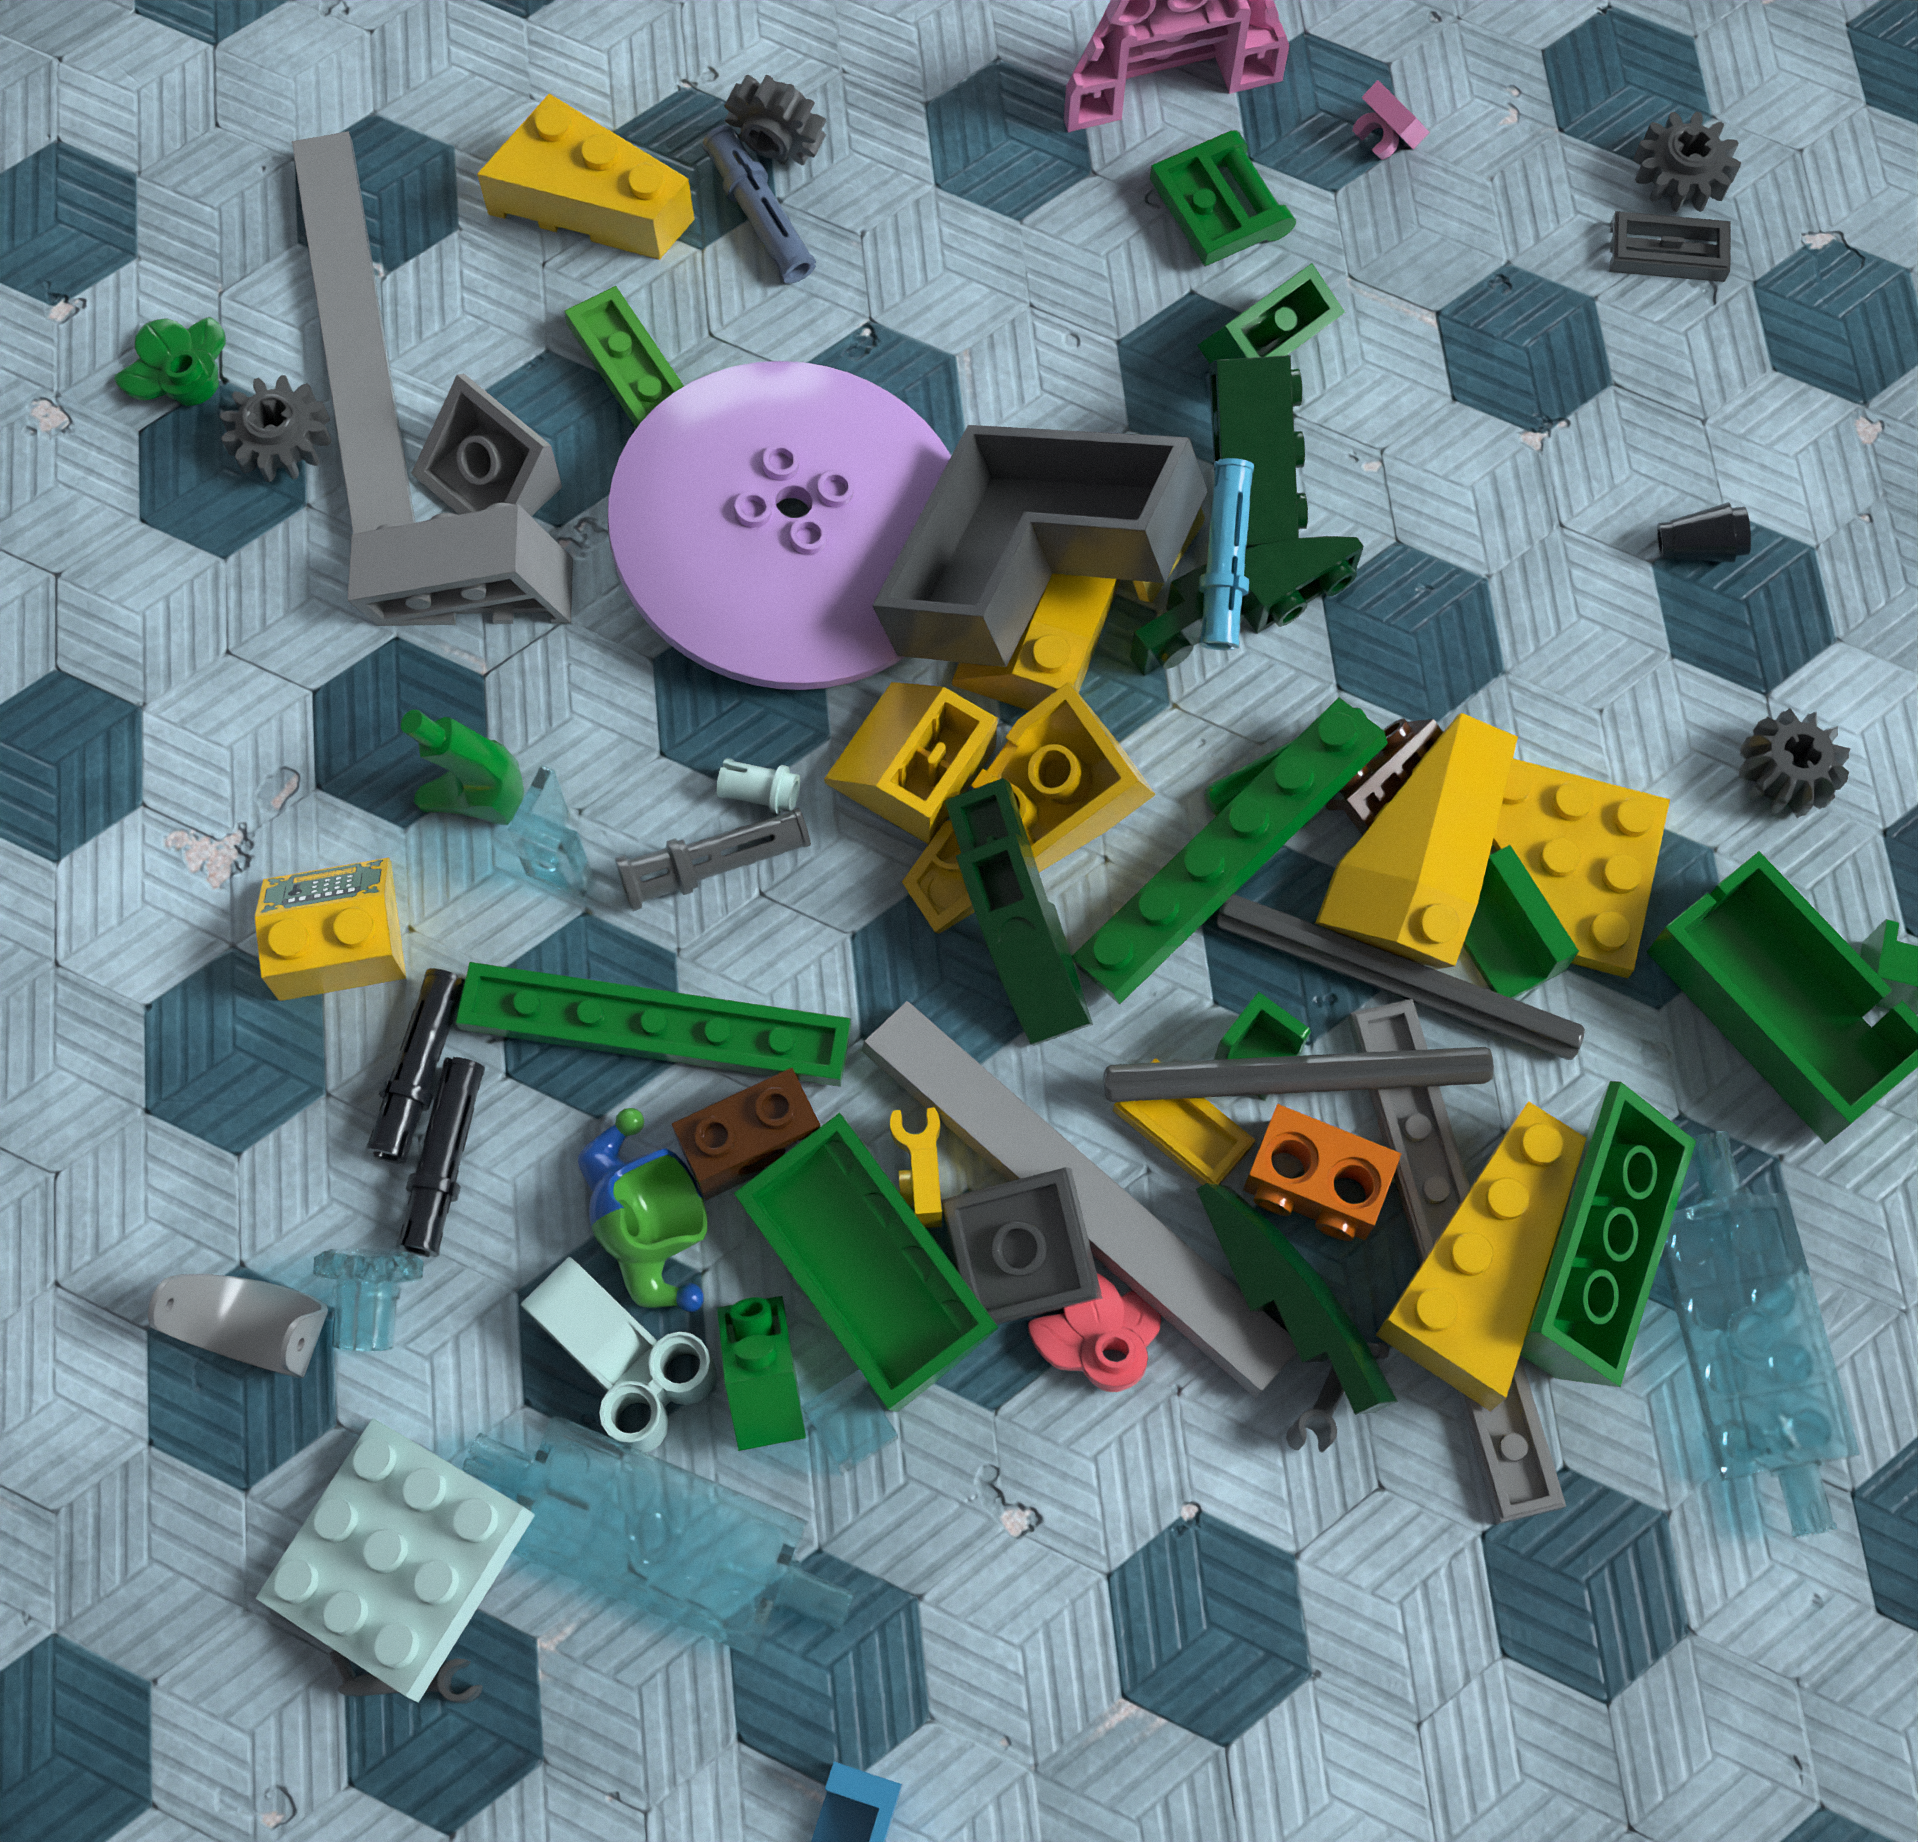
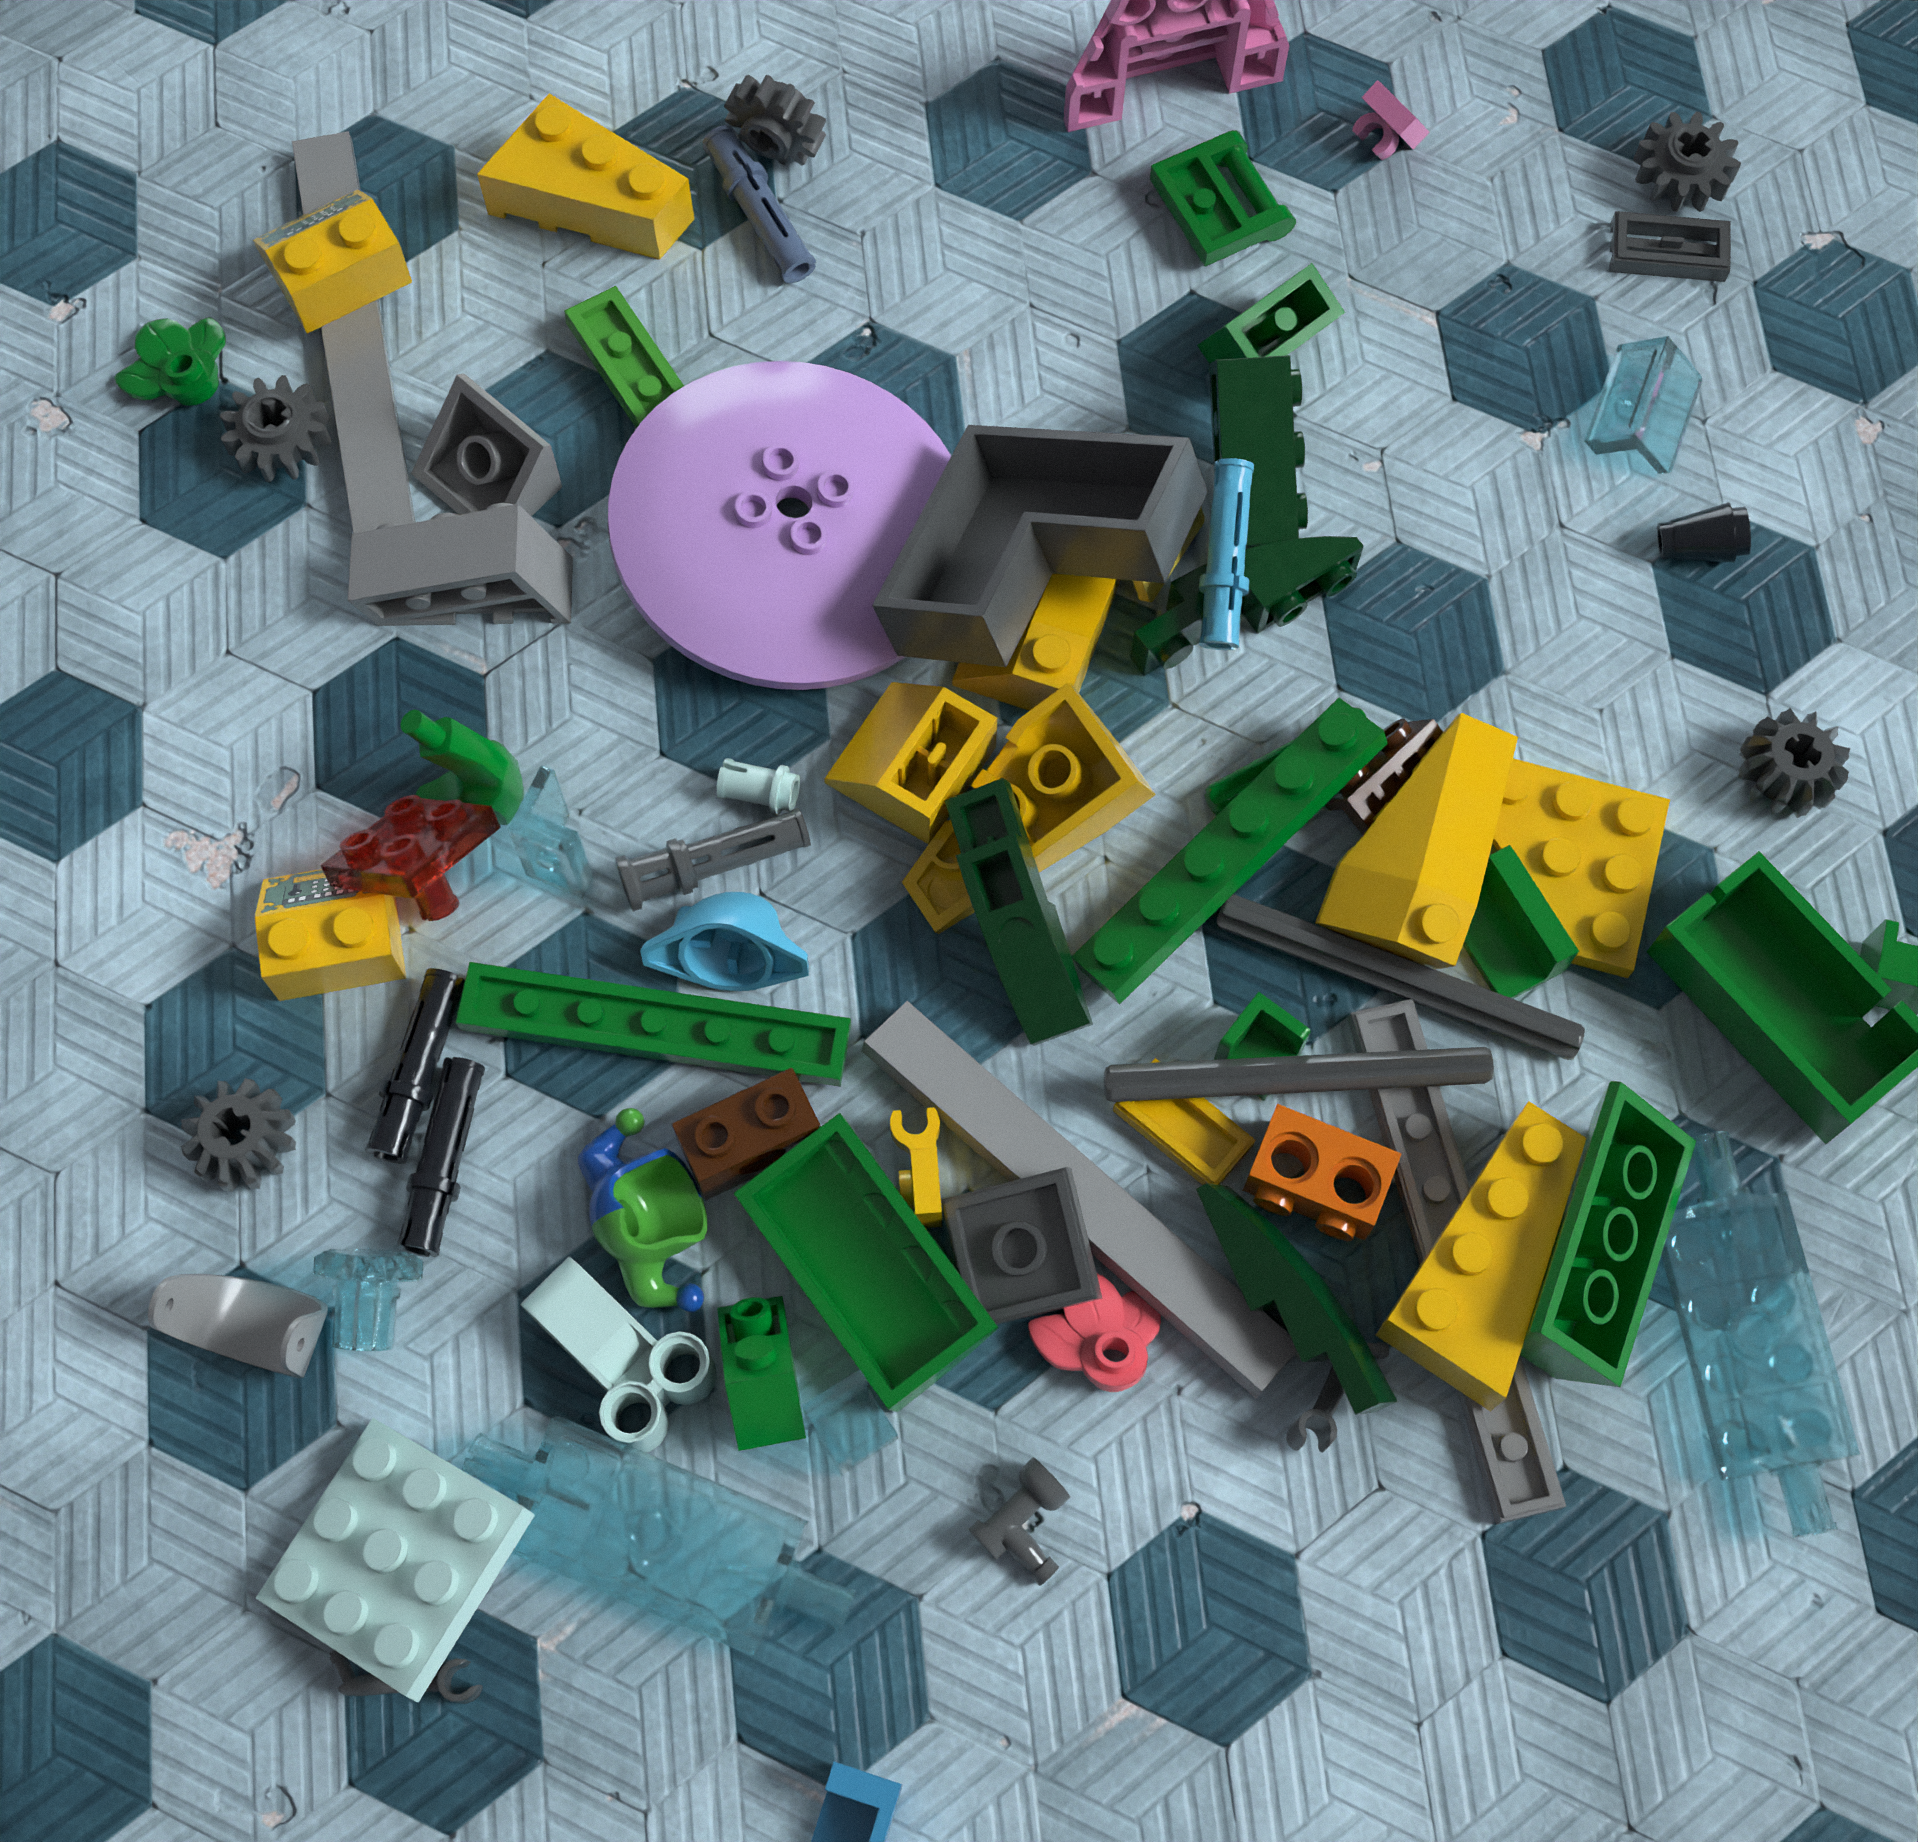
(221, 1117): none -> dark grey gear
(334, 259): none -> yellow slope
(412, 851): none -> clear red plate
(727, 945): none -> medium azure hat
(1005, 1530): none -> dark grey piece
(1645, 402): none -> clear light blue panel

